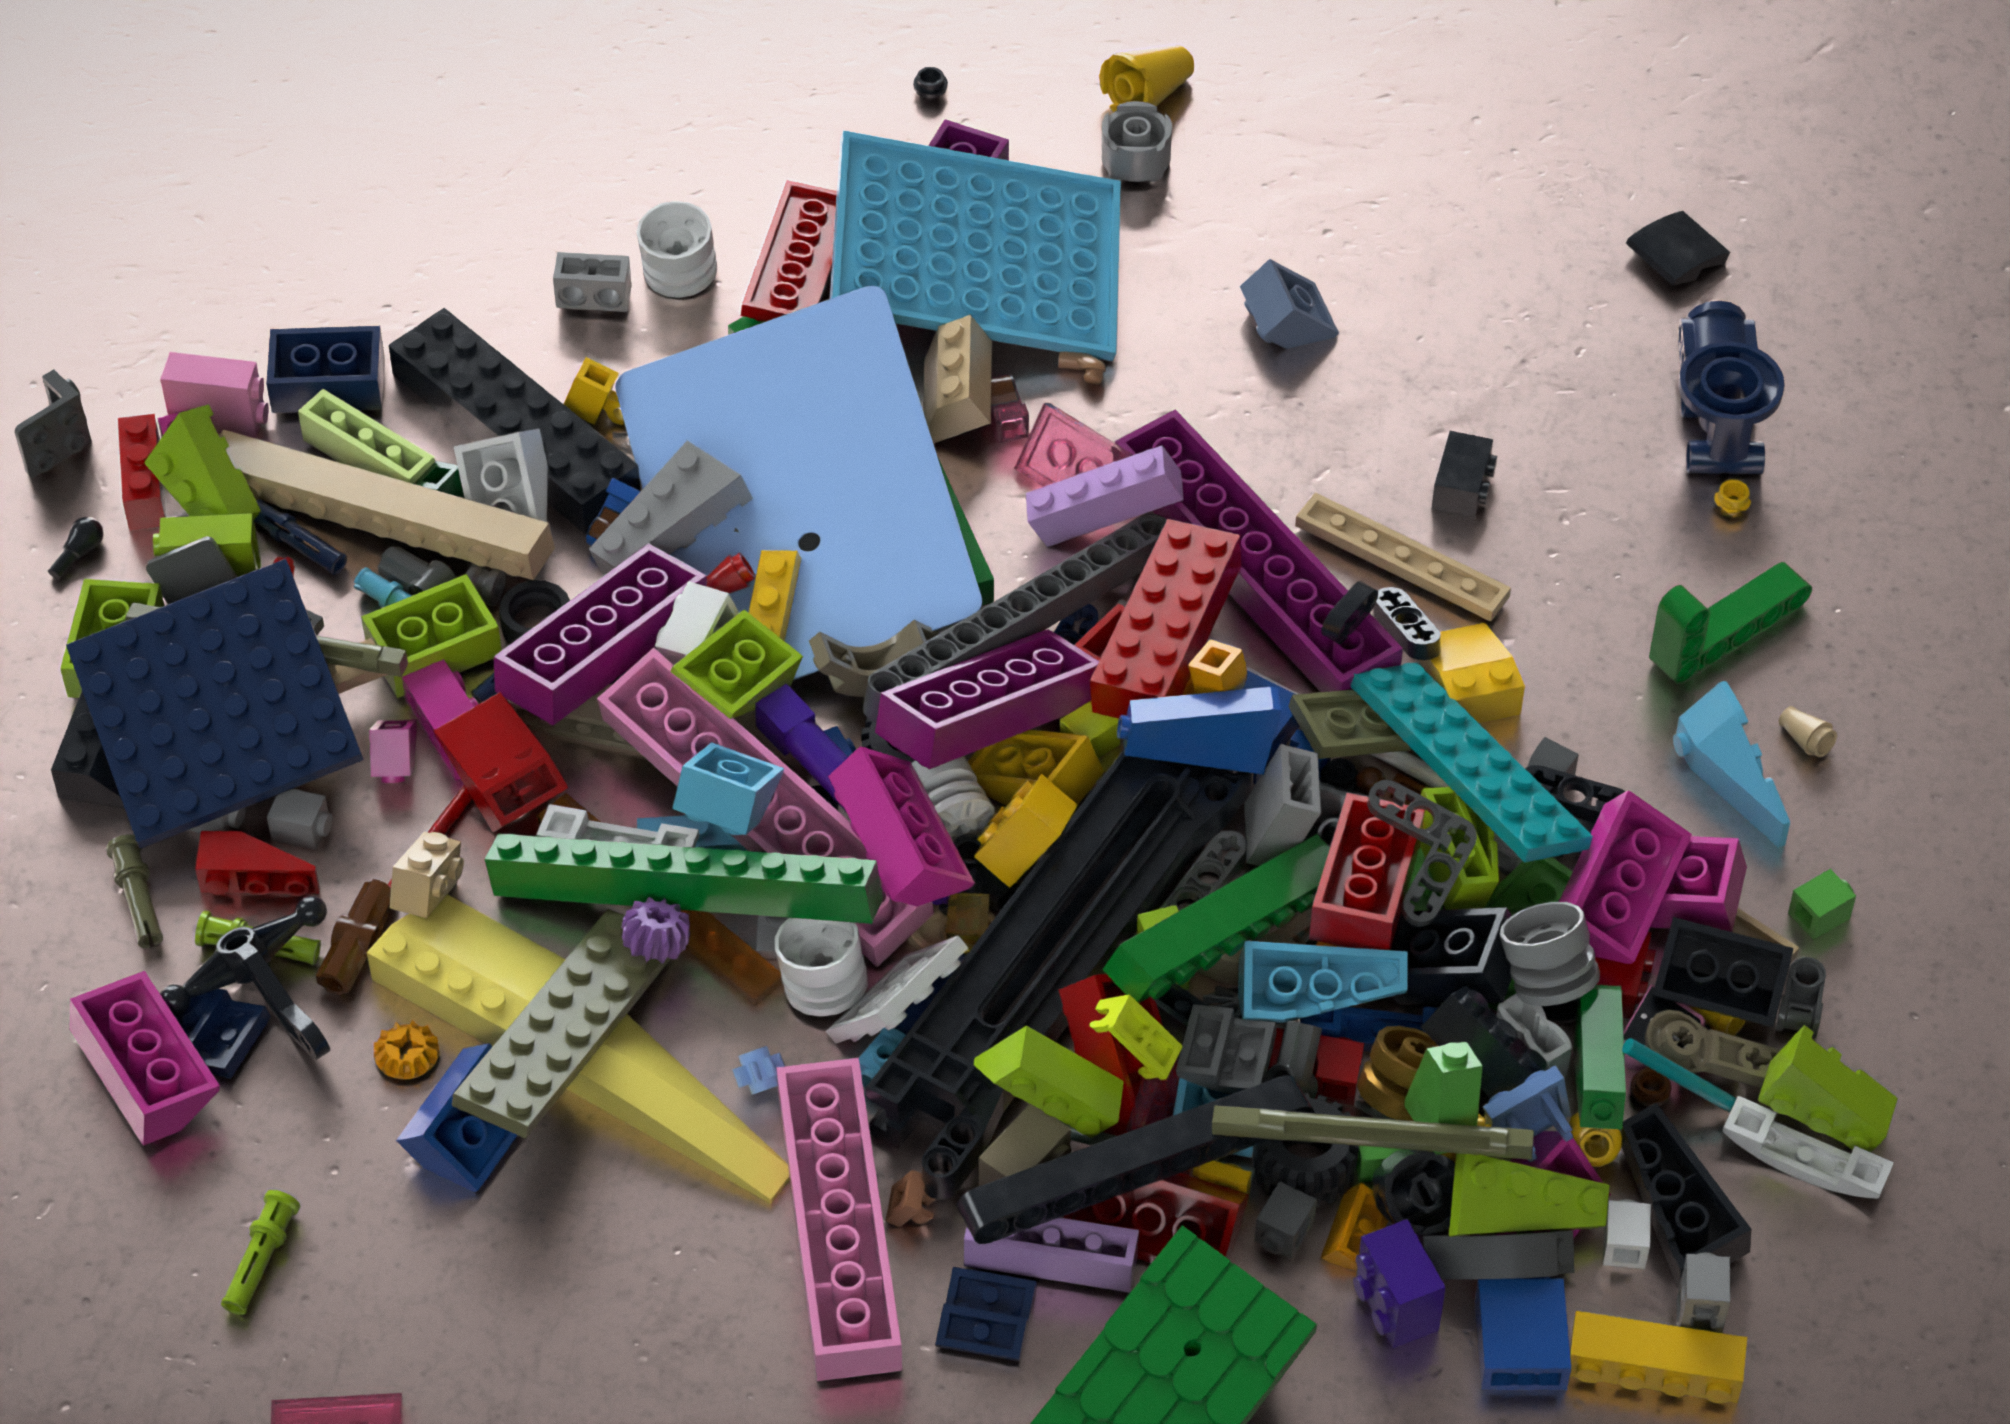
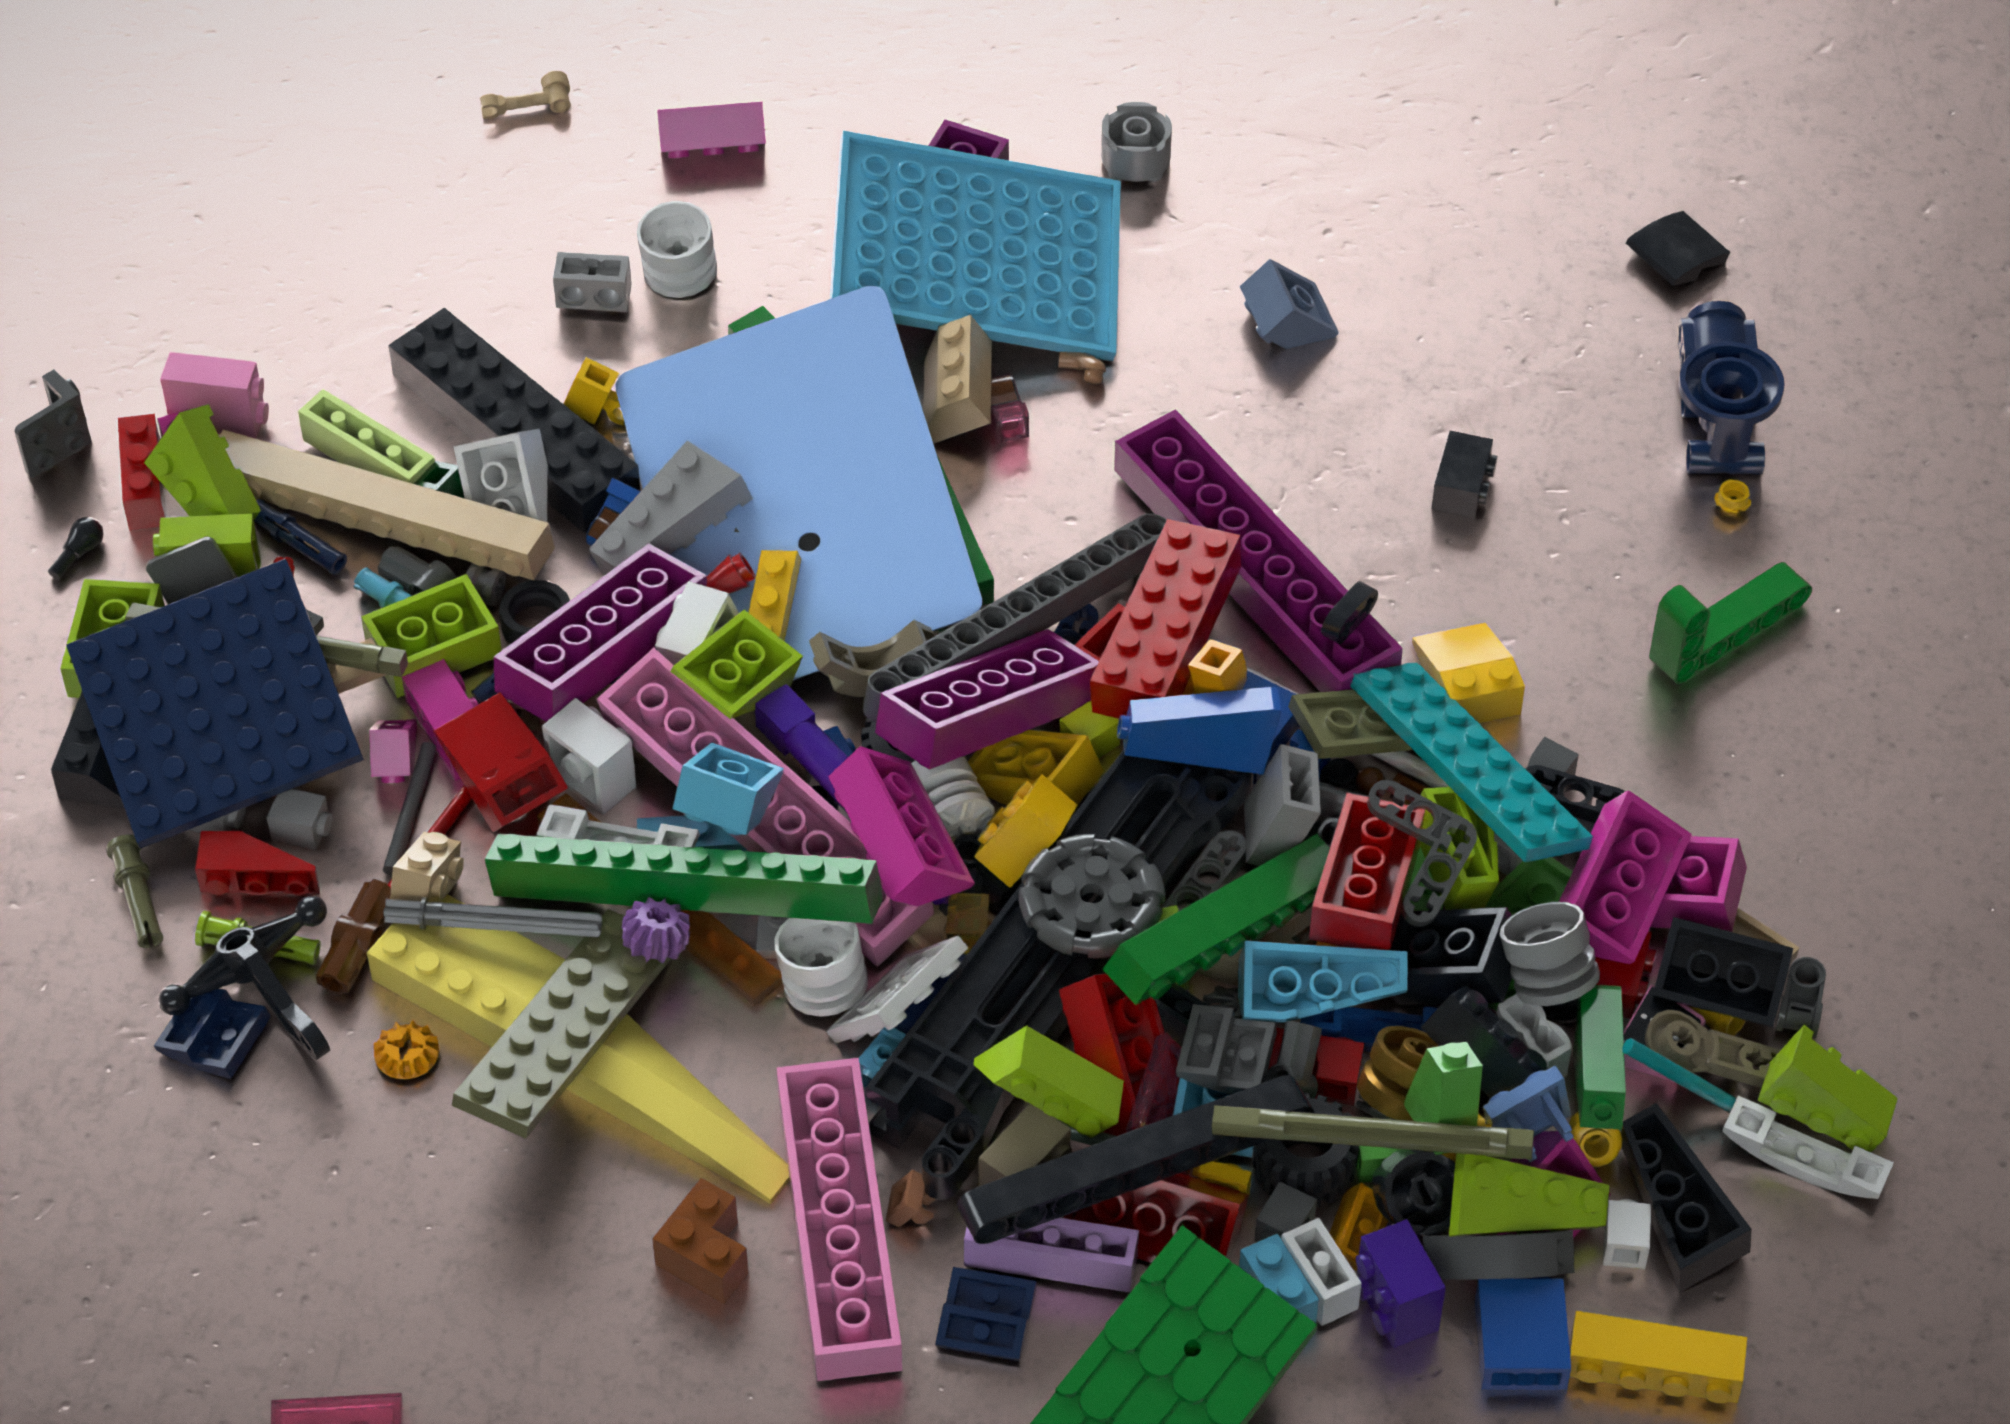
(142, 1056): dark pink slope -> none
(265, 1236): lime pin -> none
(334, 359): dark blue brick -> none
(410, 806): none -> dark grey bar
(450, 1139): blue slope -> none
(492, 918): none -> dark grey axle
(555, 93): none -> tan brick
(591, 755): none -> white brick
(697, 1244): none -> dark orange brick
(711, 128): none -> dark pink slope
(758, 1070): light blue gear -> none
(795, 254): plate -> none
(930, 82): black plate -> none
(1064, 448): clear pink tile -> none
(1085, 876): none -> dark grey plate
(1104, 496): lavender brick -> none
(1139, 1034): neon yellow hinge -> none
(1145, 74): yellow cone -> none
(1277, 1270): none -> medium azure brick
(1324, 1269): none -> white brick
(1403, 556): tan plate -> none
(1421, 638): black beam -> none
(1649, 1078): reddish brown plate -> none
(1704, 1292): light grey brick -> none
(1719, 753): medium azure wedge -> none
(1811, 733): tan cone -> none
(1822, 904): bright green brick -> none

